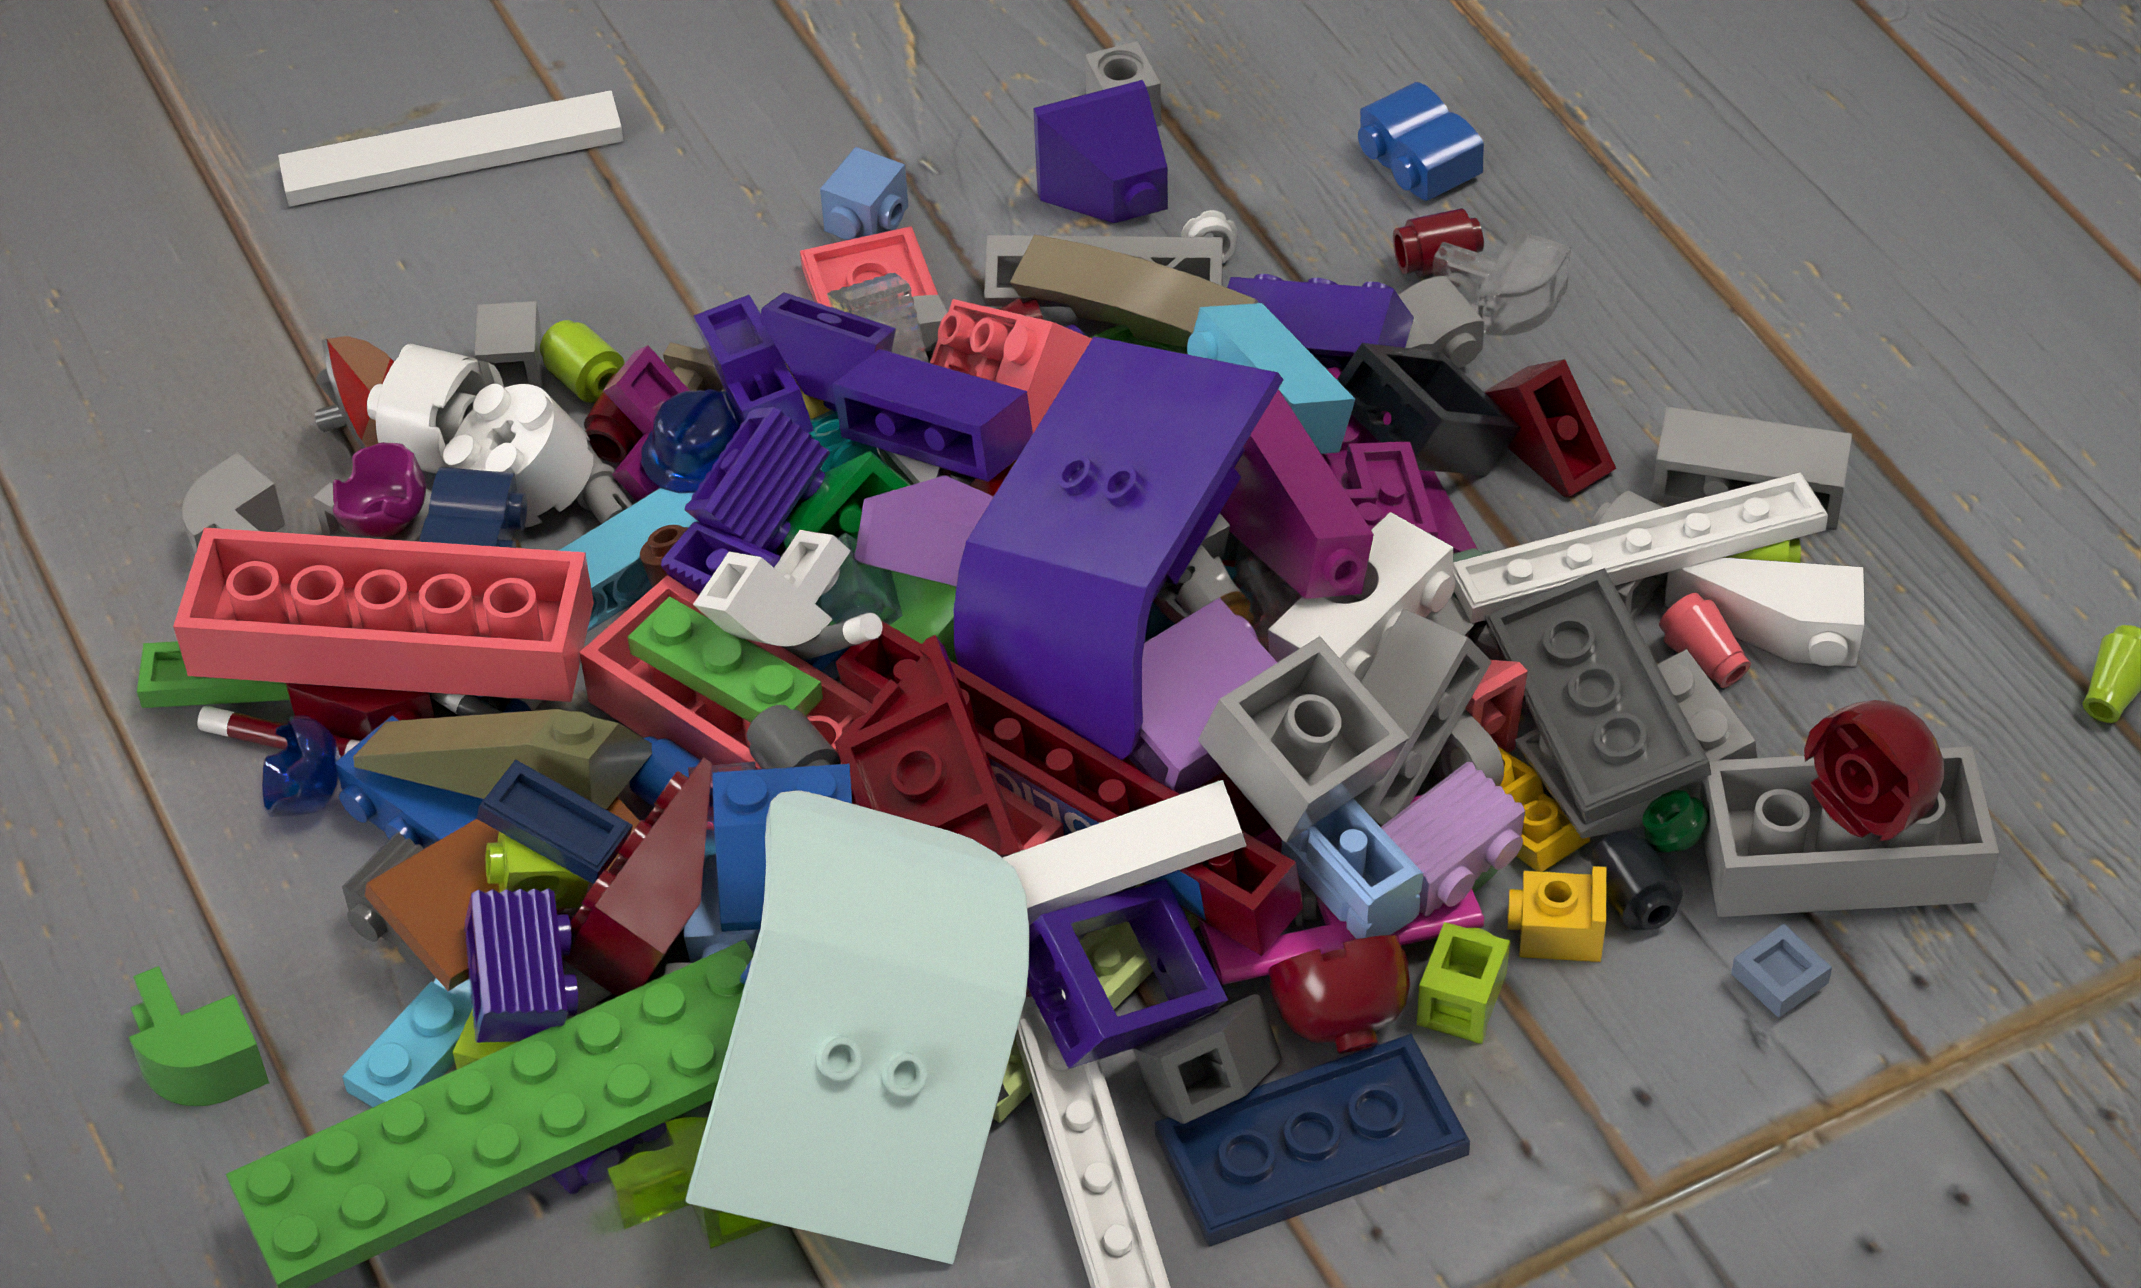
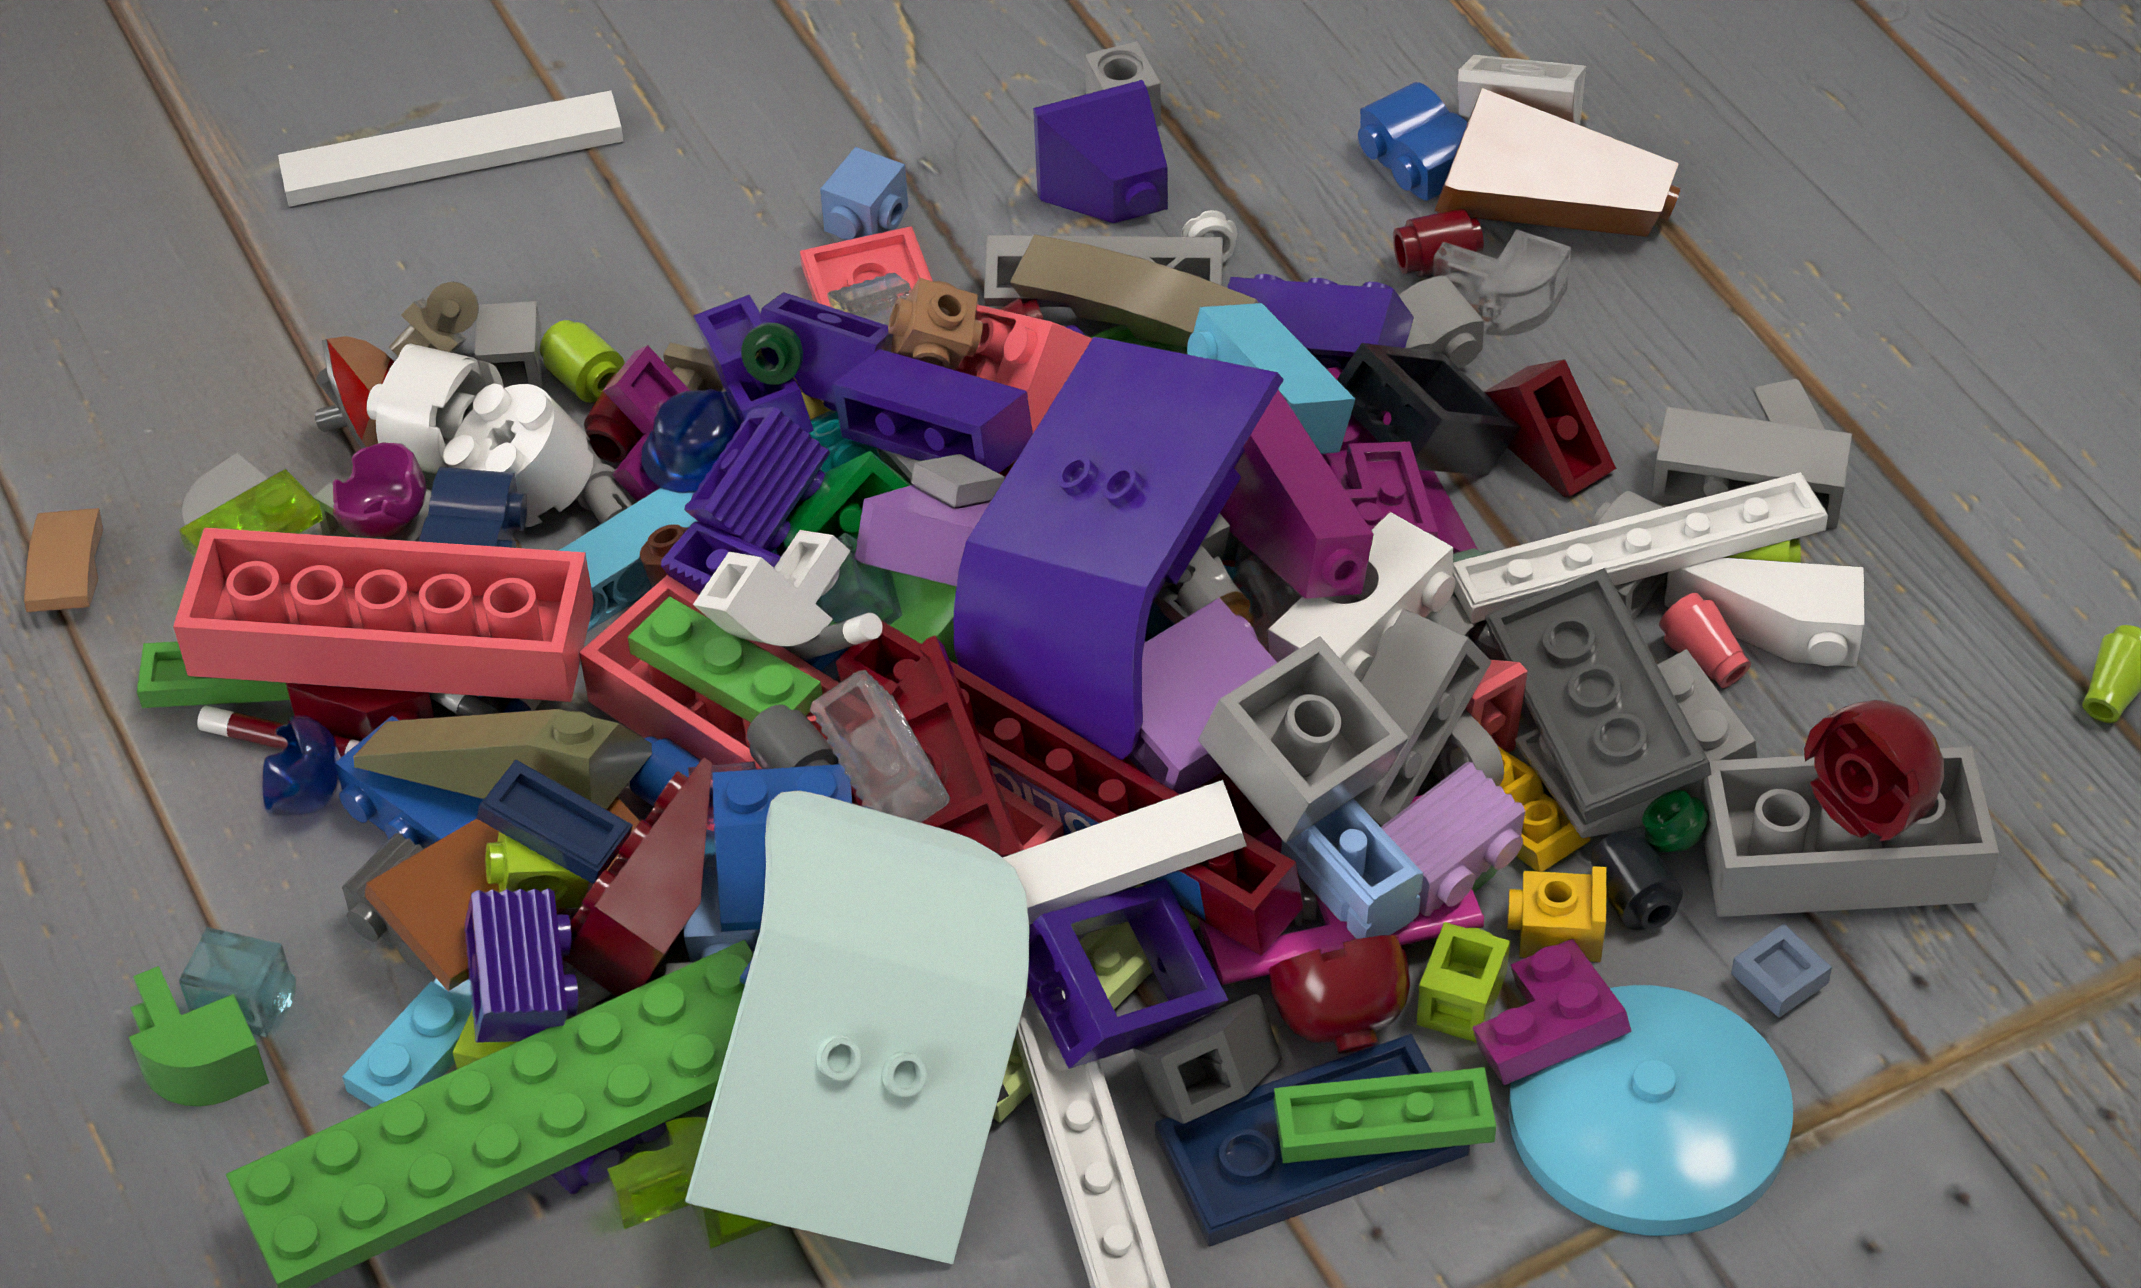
(62, 560): none -> medium nougat slope
(244, 967): none -> clear light blue brick
(270, 506): none -> clear neon green plate
(440, 319): none -> dark tan hips
(780, 339): none -> dark green plate
(879, 749): none -> clear brick
(935, 324): none -> medium nougat brick
(956, 480): none -> light grey tile
(1384, 1115): none -> bright green plate
(1539, 84): none -> white slope
(1554, 173): none -> slope
(1564, 1016): none -> magenta plate
(1661, 1122): none -> medium azure dish
(1788, 404): none -> light grey sticker

